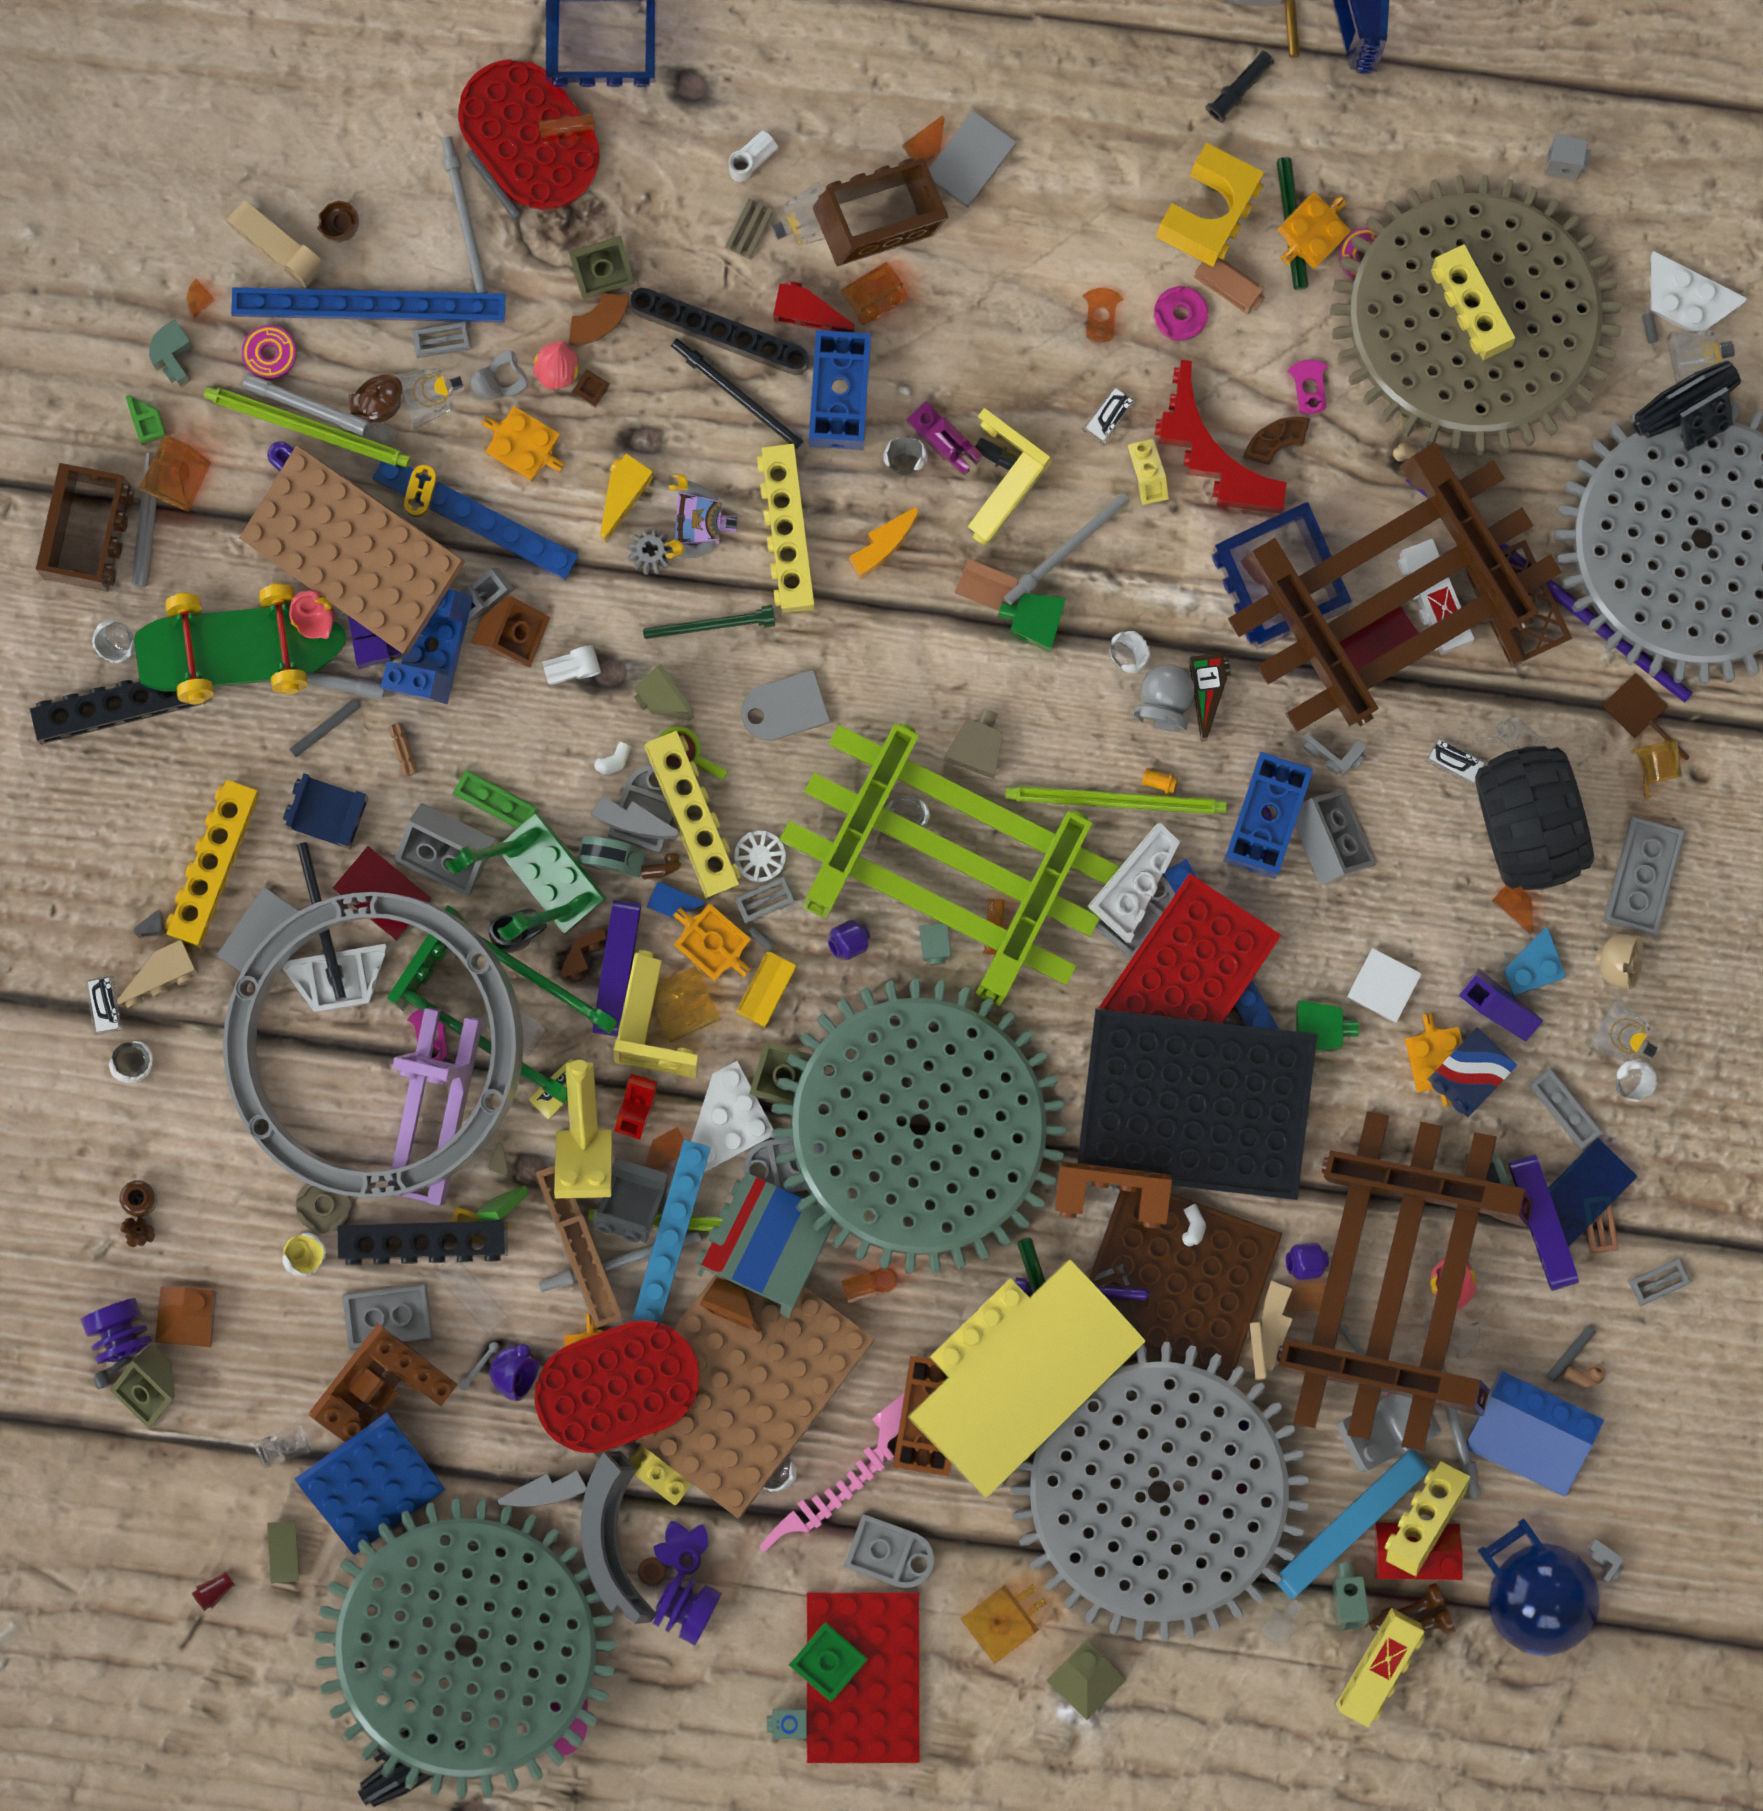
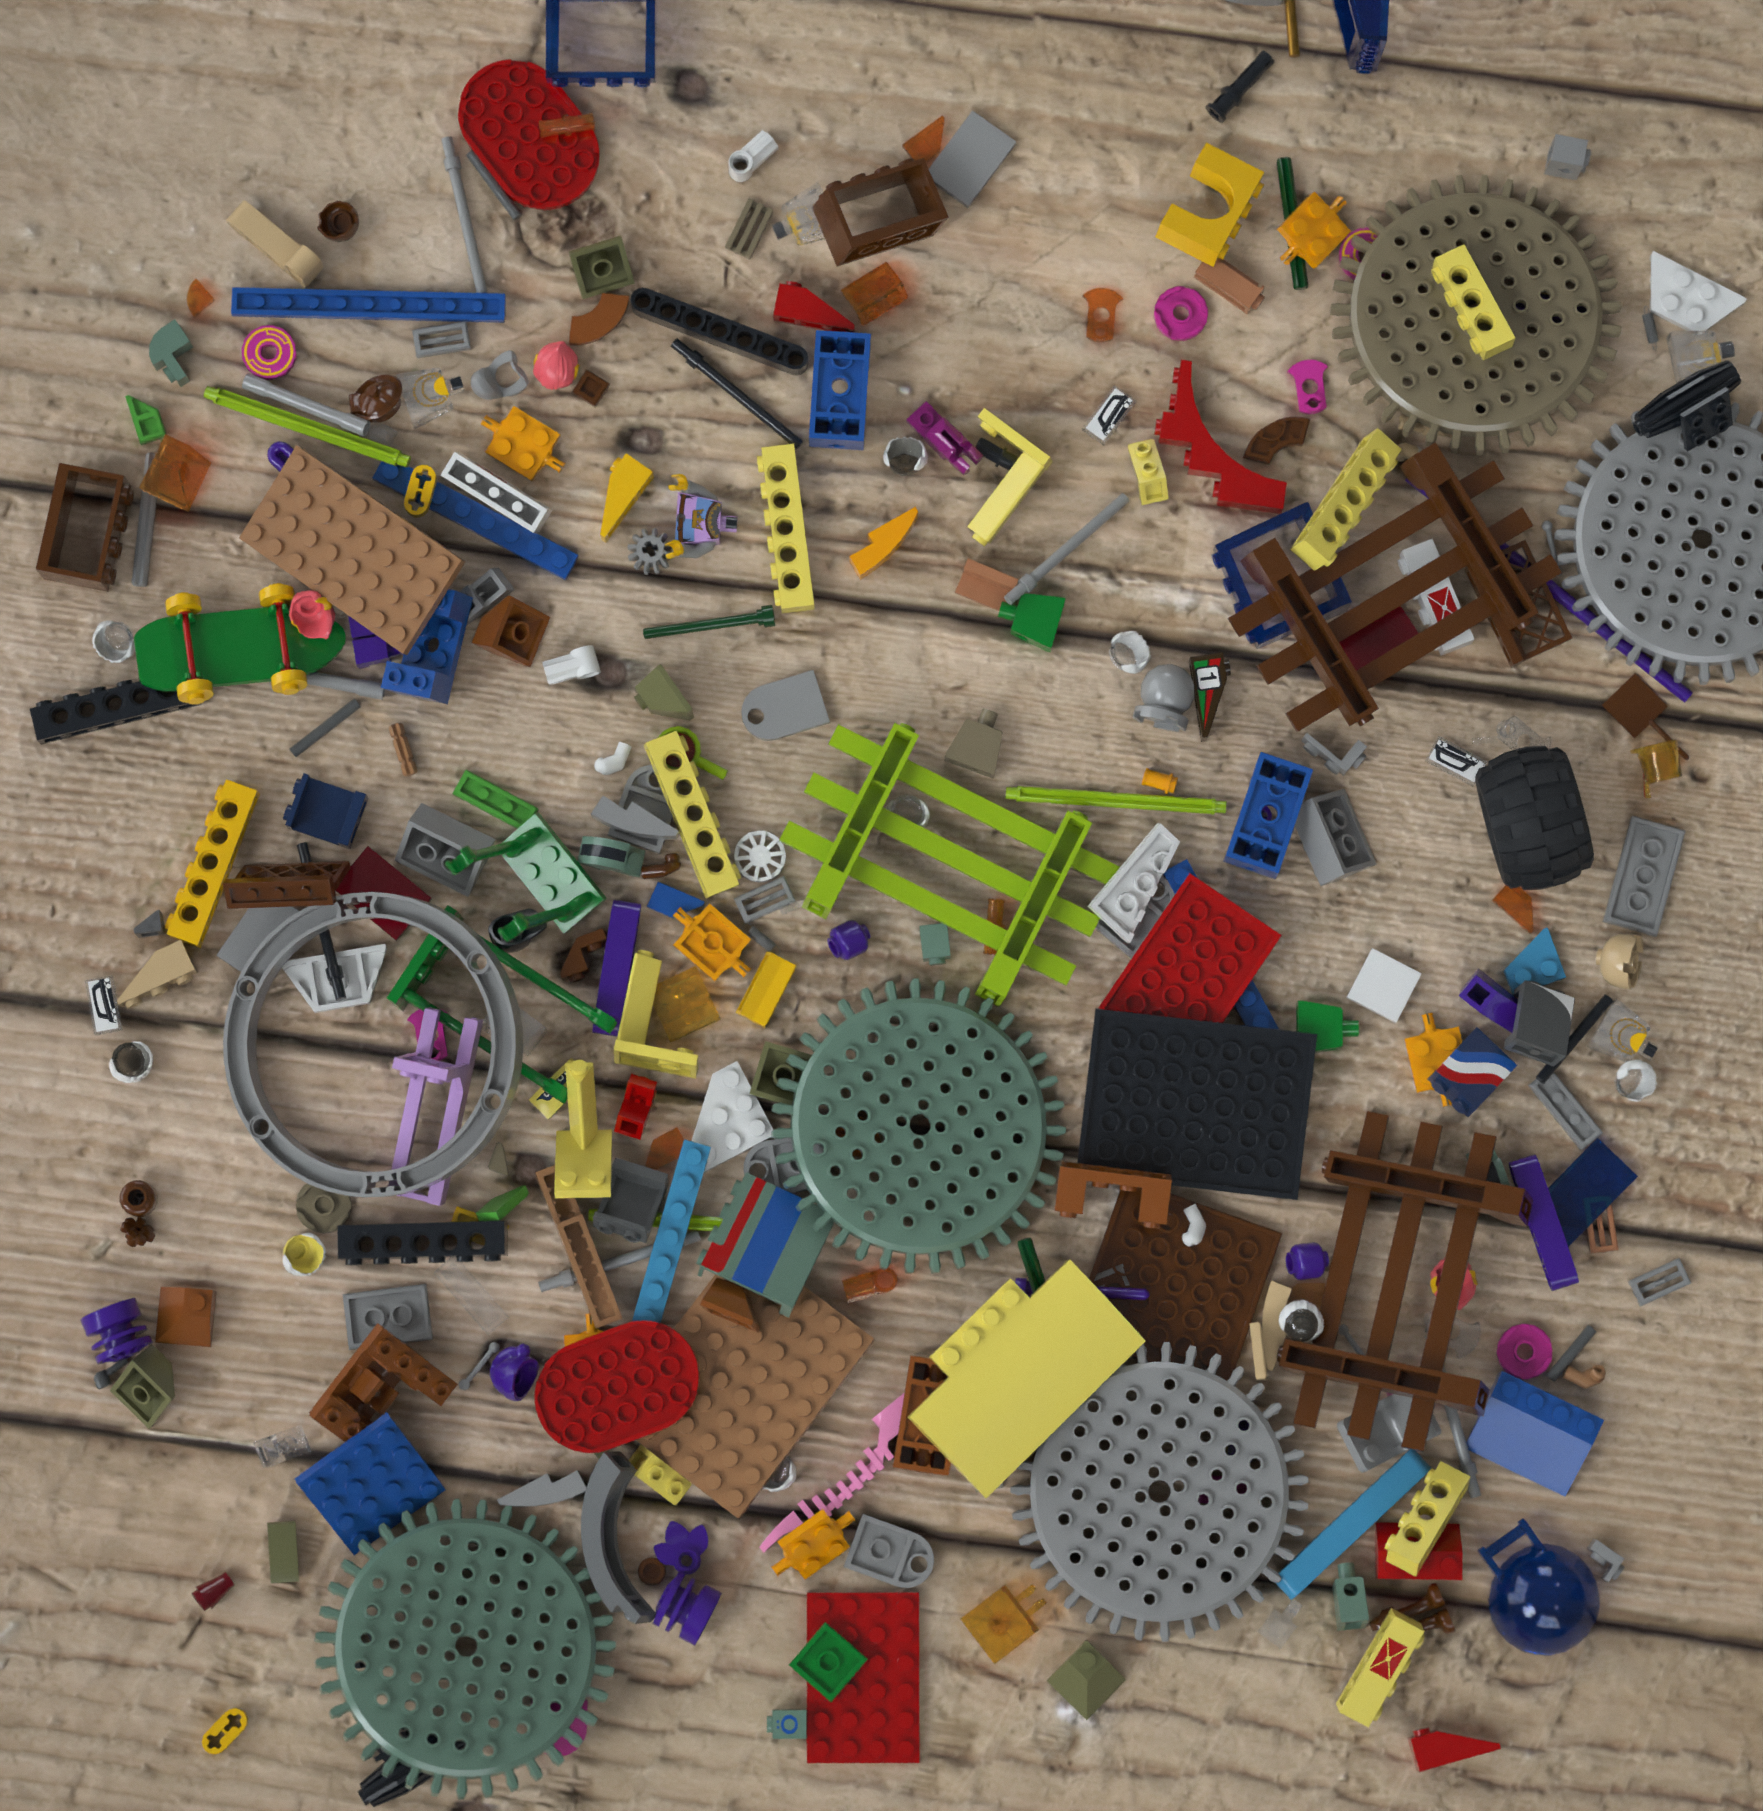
(219, 1726): none -> yellow beam
(285, 885): none -> reddish brown fence
(496, 492): none -> white brick
(813, 1544): none -> light orange plate
(1301, 1321): none -> clear smoke hair
(1346, 500): none -> light yellow brick
(1442, 1748): none -> red slope
(1508, 1356): none -> dark pink tile
(1541, 1023): none -> dark grey panel
(1547, 526): none -> light grey hinge
(1577, 1035): none -> black bar

